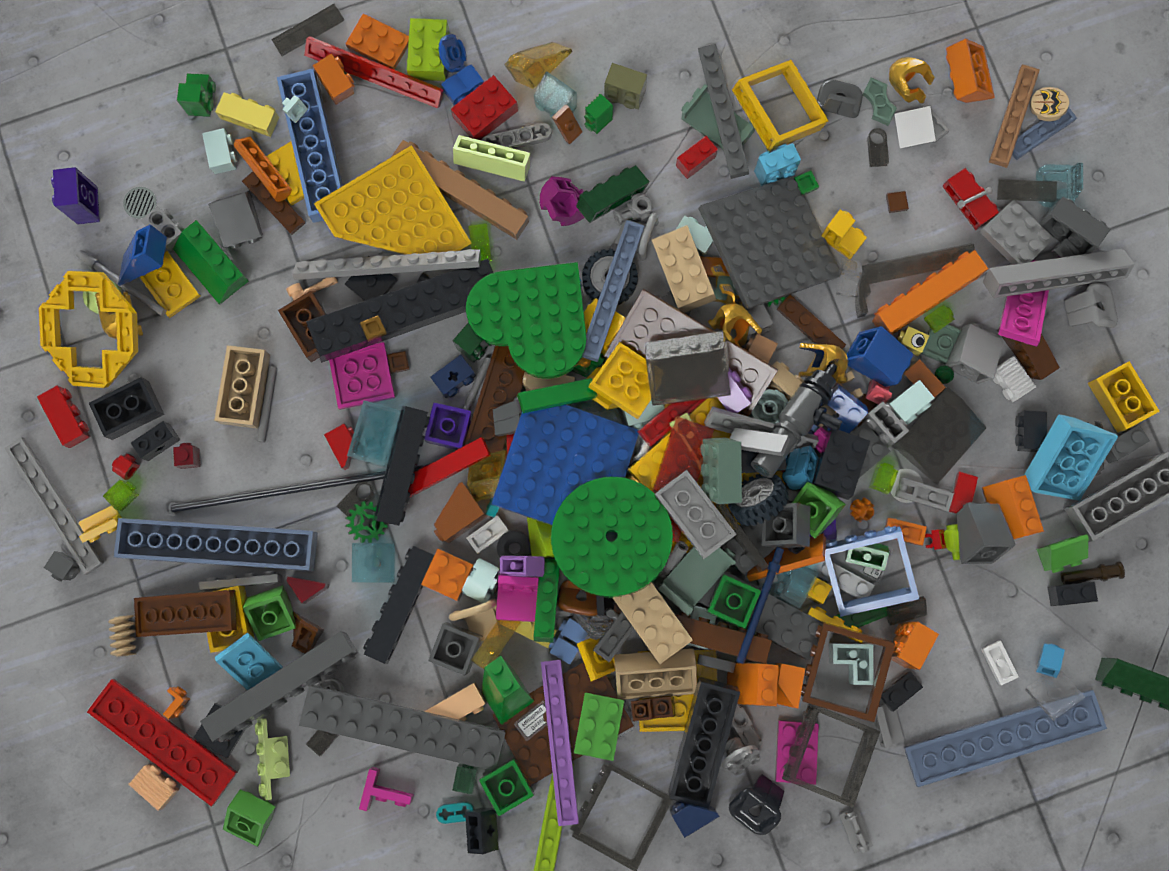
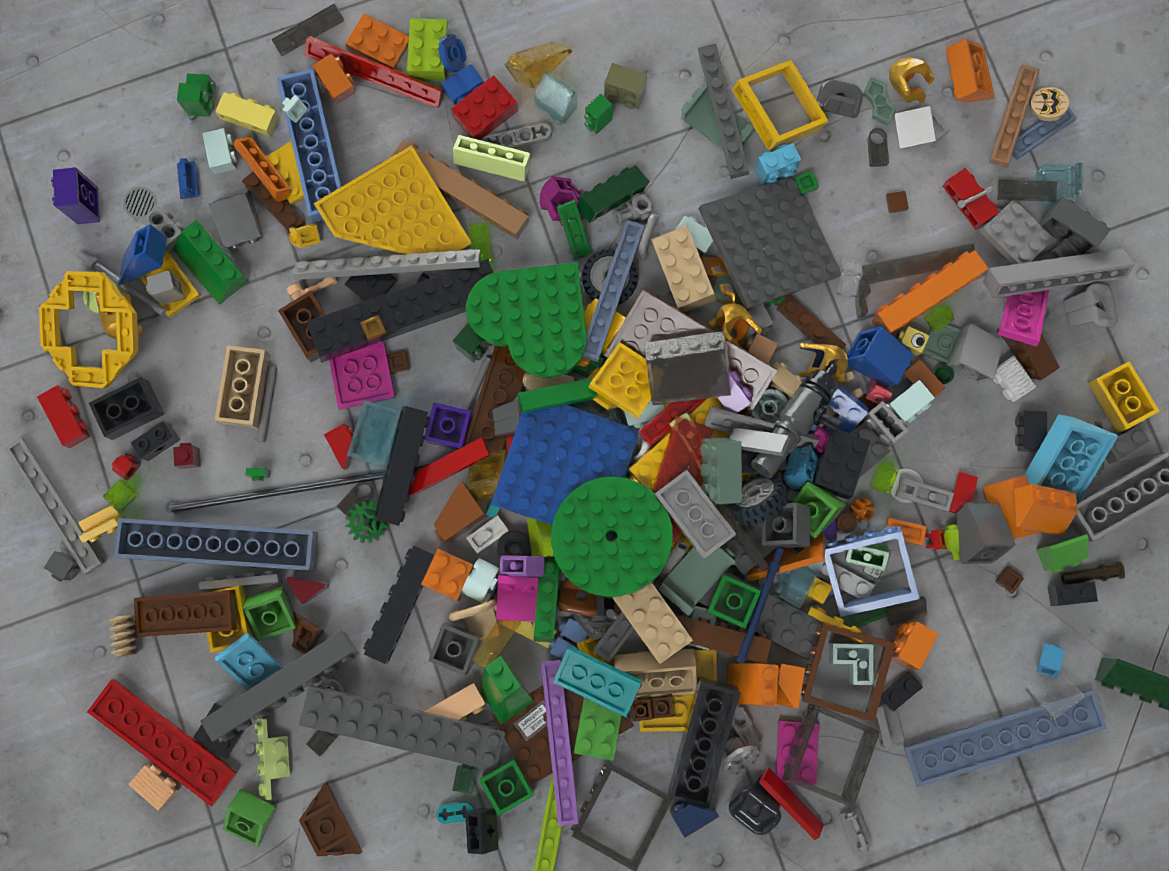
(165, 287): none -> light grey brick
(177, 706): orange bracket -> none
(187, 179): none -> blue hinge
(257, 474): none -> green plate
(304, 236): none -> yellow bracket
(328, 827): none -> reddish brown wing
(373, 563): clear light blue slope -> none
(382, 793): dark pink bracket -> none
(458, 368): dark blue brick -> none
(567, 124): dark orange plate -> none
(574, 229): none -> green tile
(597, 681): none -> teal plate
(696, 157): red brick -> none
(716, 663): dark grey beam -> none
(791, 803): none -> red tile
(842, 235): yellow brick -> none
(845, 523): none -> reddish brown brick
(940, 435): clear smoke slope -> none
(999, 663): white plate -> none
(1009, 580): none -> reddish brown tile
(1044, 509): none -> orange slope

